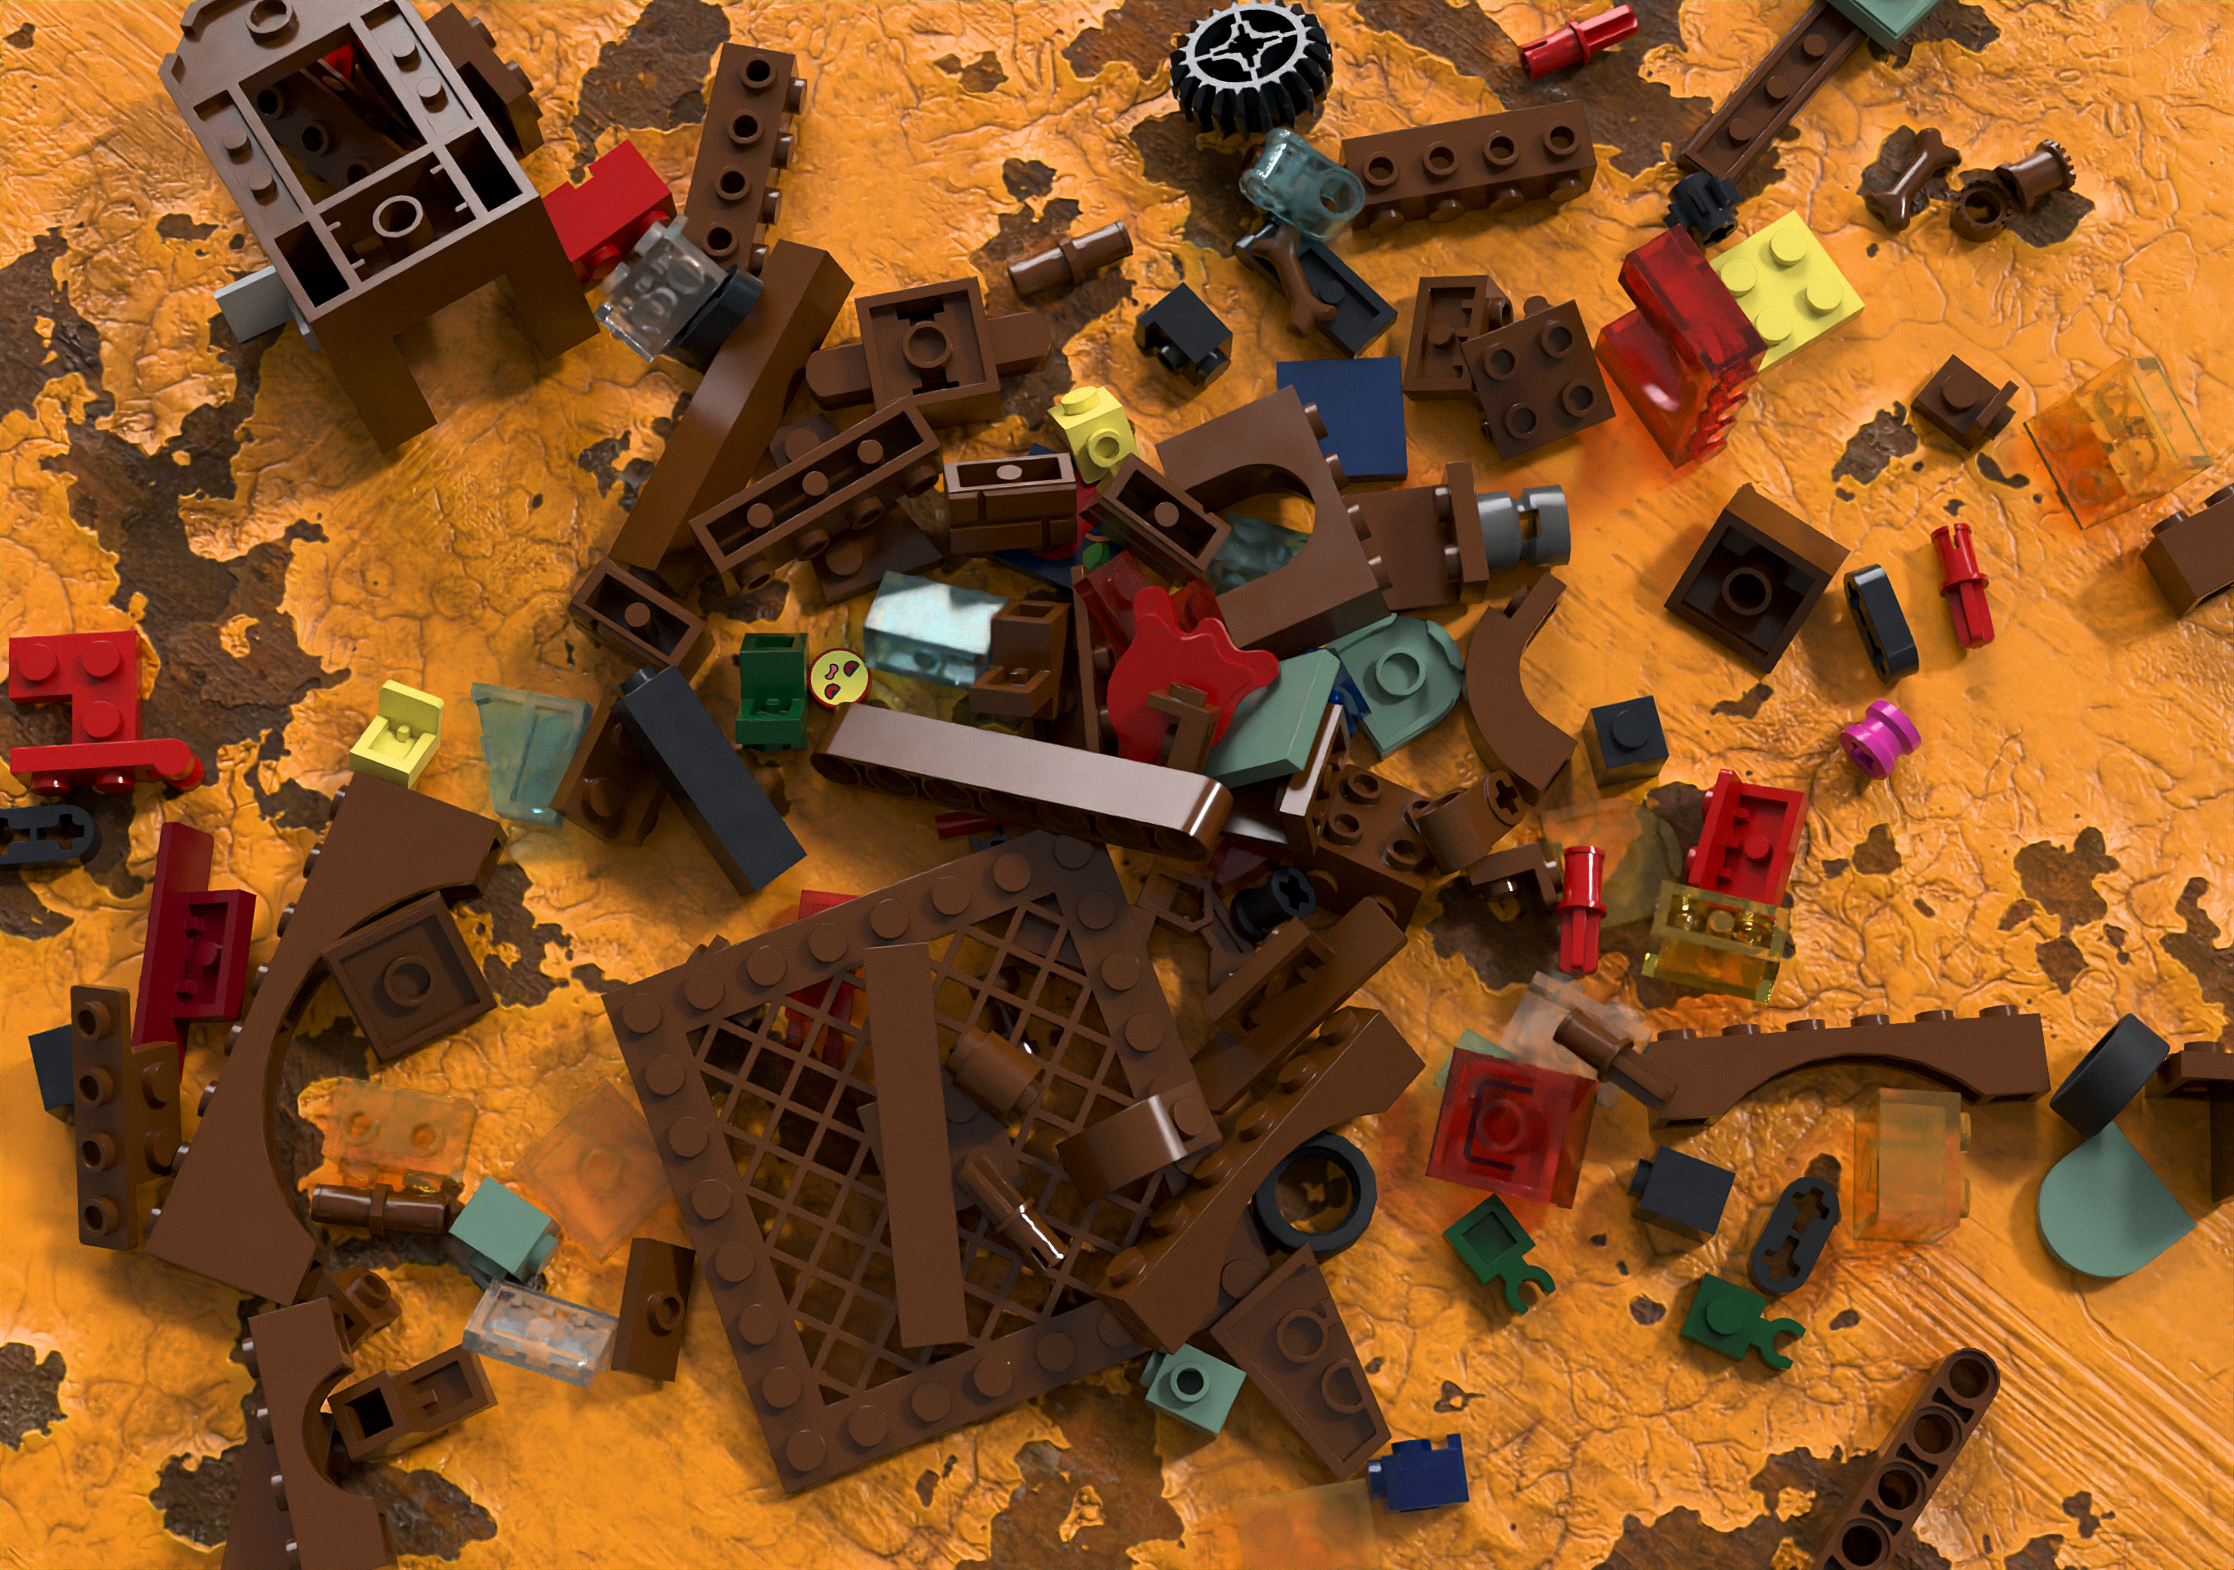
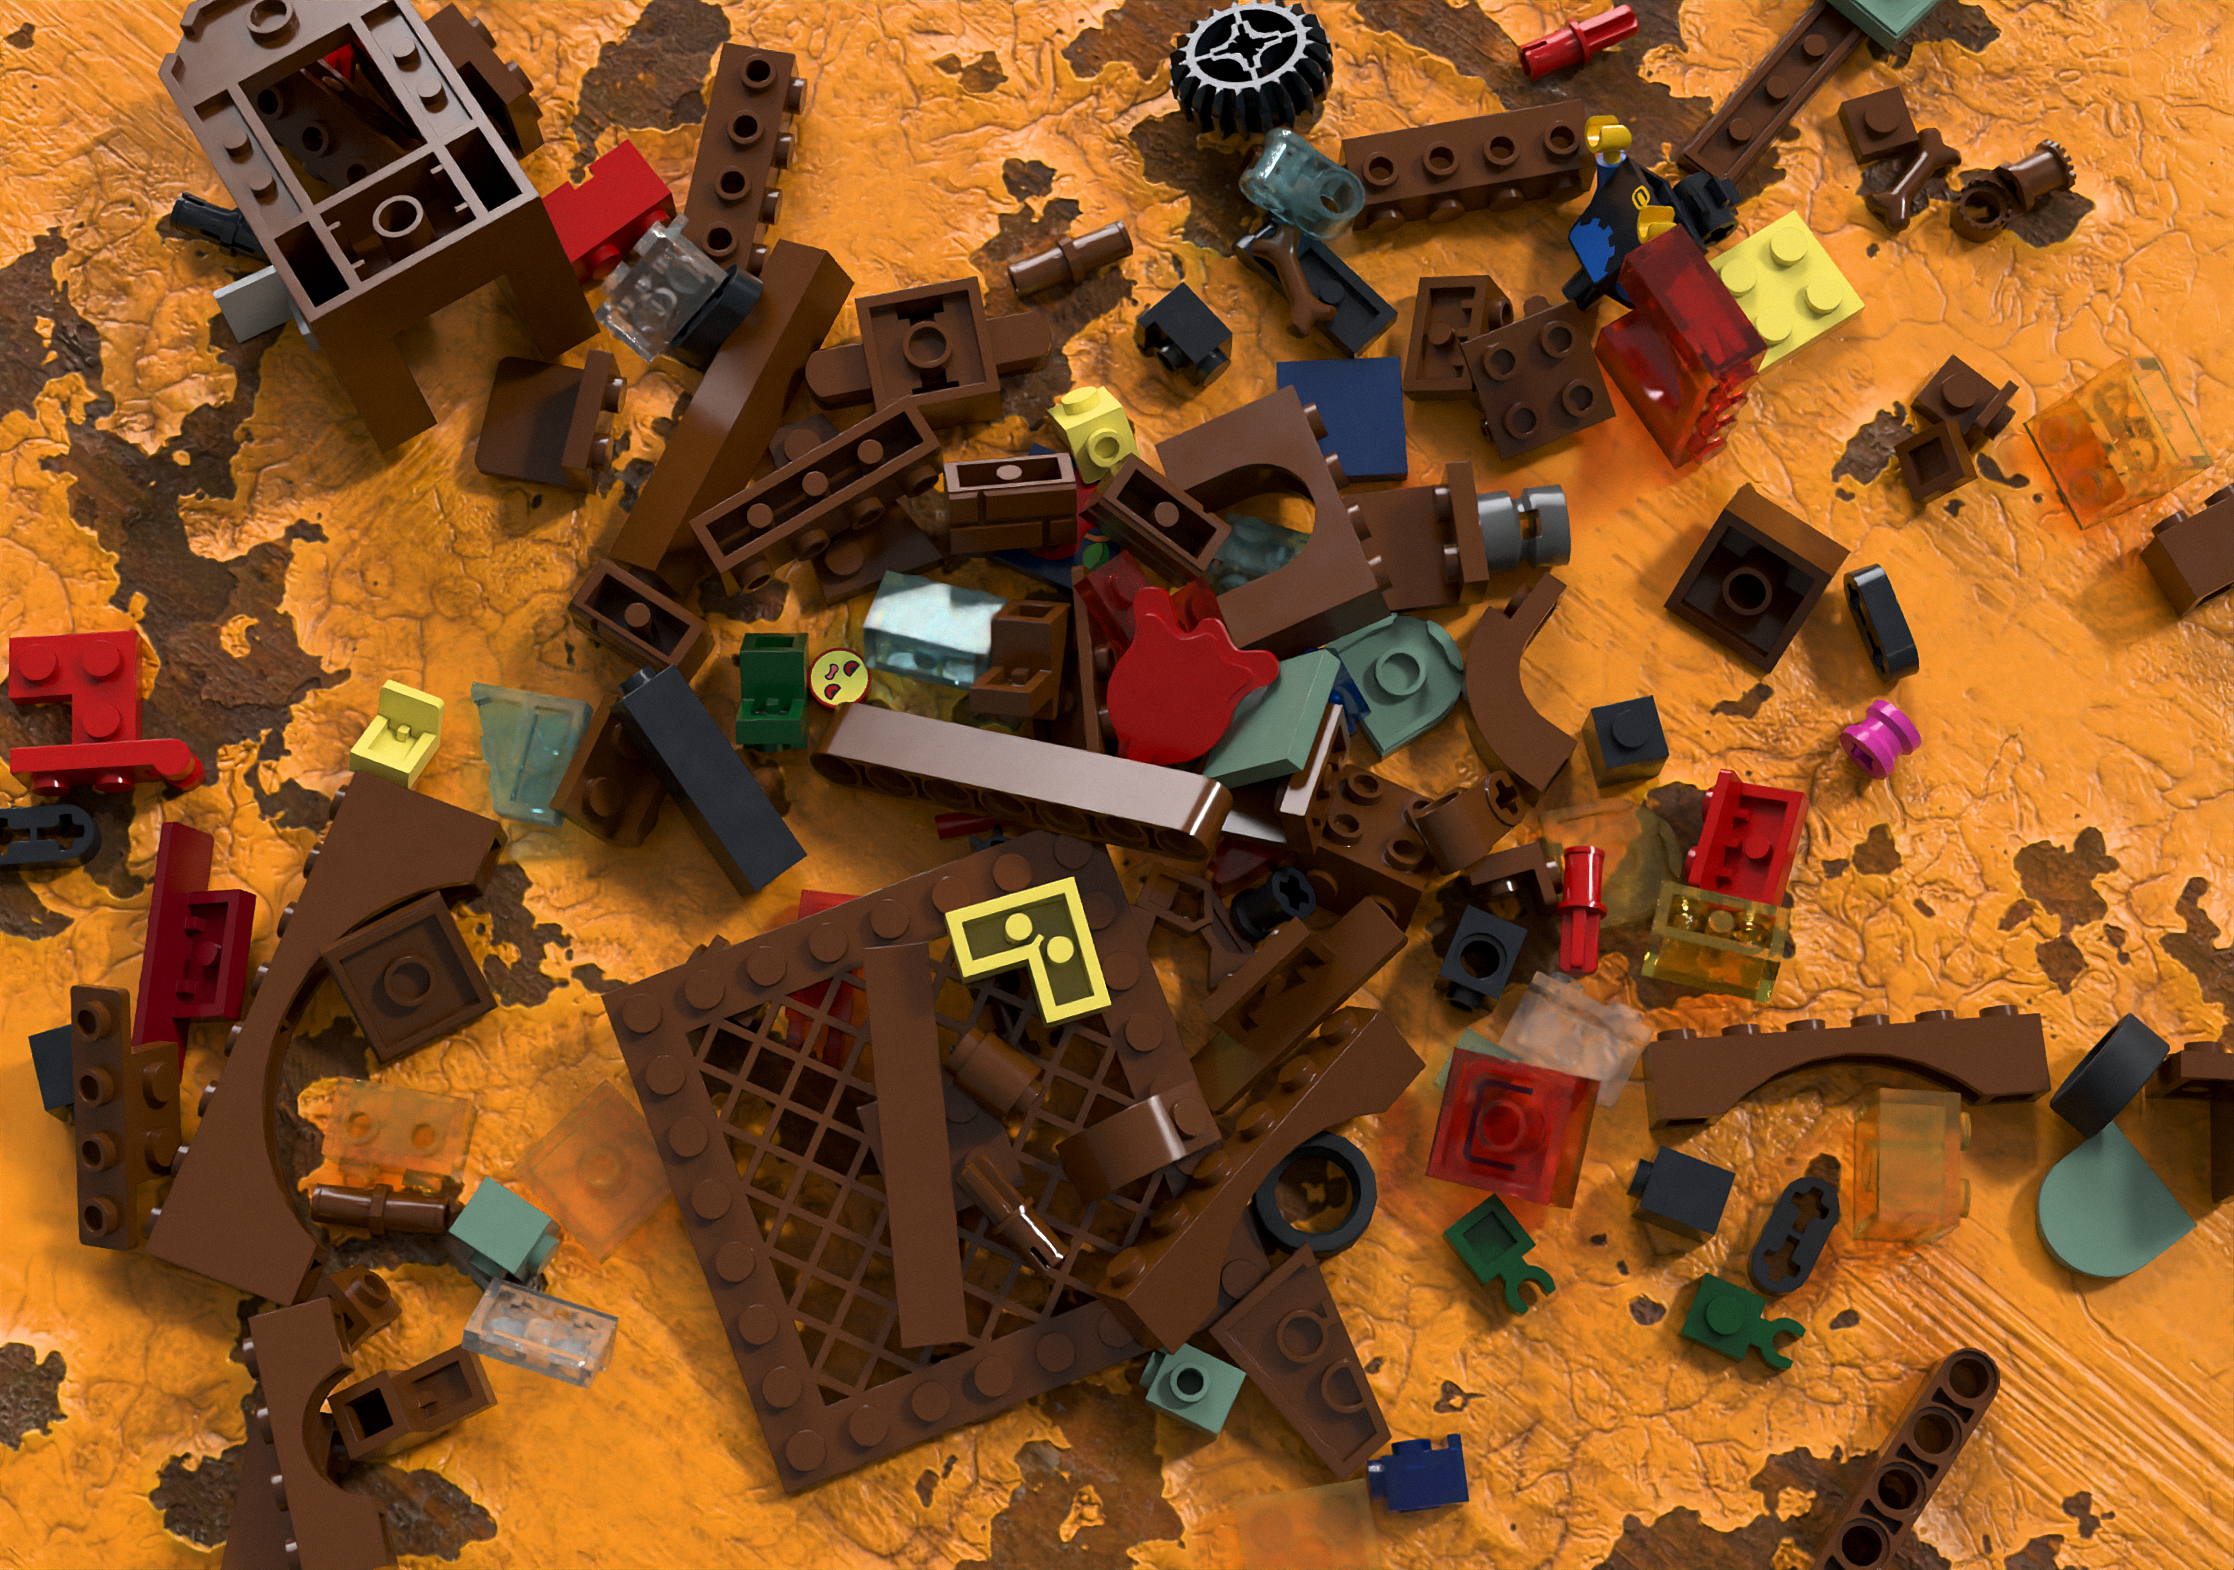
(218, 226): none -> black pin
(552, 422): none -> reddish brown bracket
(653, 1309): reddish brown plate -> none
(1039, 931): none -> light yellow brick
(1189, 743): reddish brown bracket -> none
(1482, 934): none -> black brick
(1616, 1060): reddish brown axle -> none
(1623, 215): none -> torso
(1878, 125): none -> reddish brown plate
(1935, 461): none -> reddish brown plate
(1963, 586): red axle -> none

